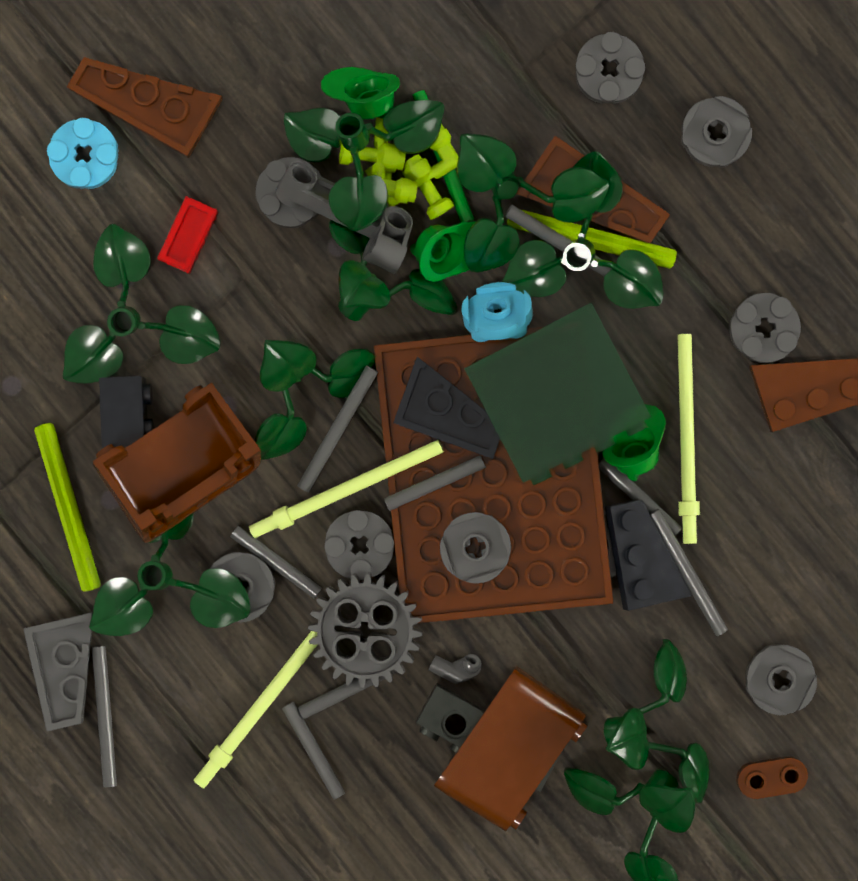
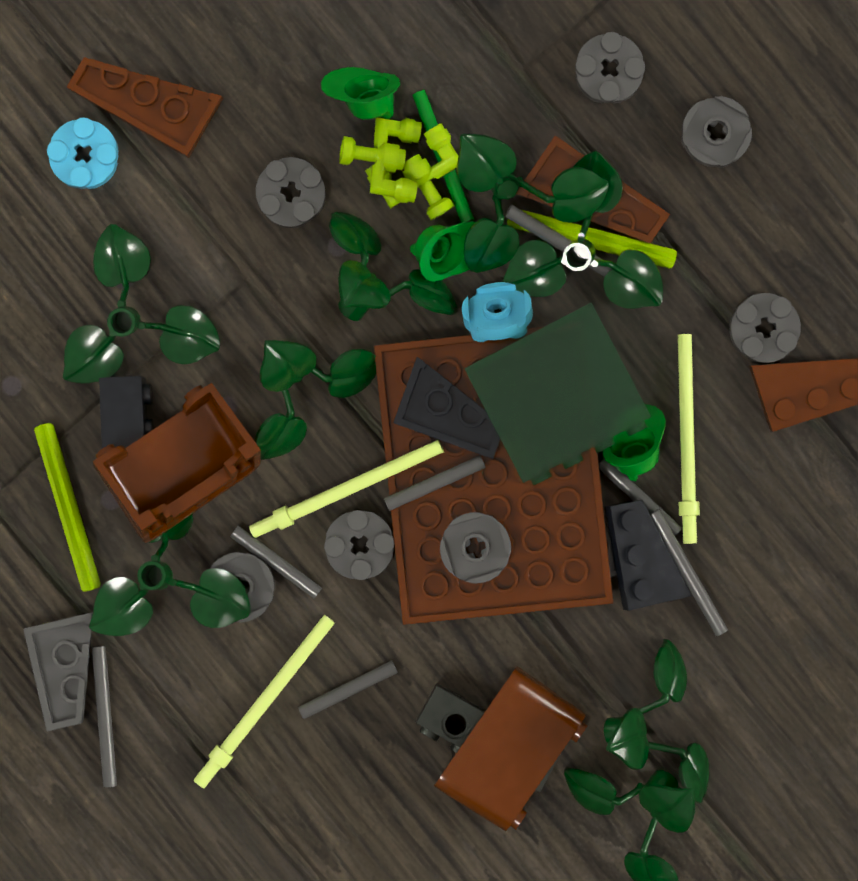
(187, 235): red tile -> none
(313, 750): dark grey bar -> none
(337, 428): dark grey bar -> none
(361, 199): dark green plant -> none
(364, 662): dark grey gear -> none
(386, 235): dark grey piece -> none
(457, 671): dark grey arm -> none
(773, 777): reddish brown plate -> none
(787, 698): dark grey plate -> none

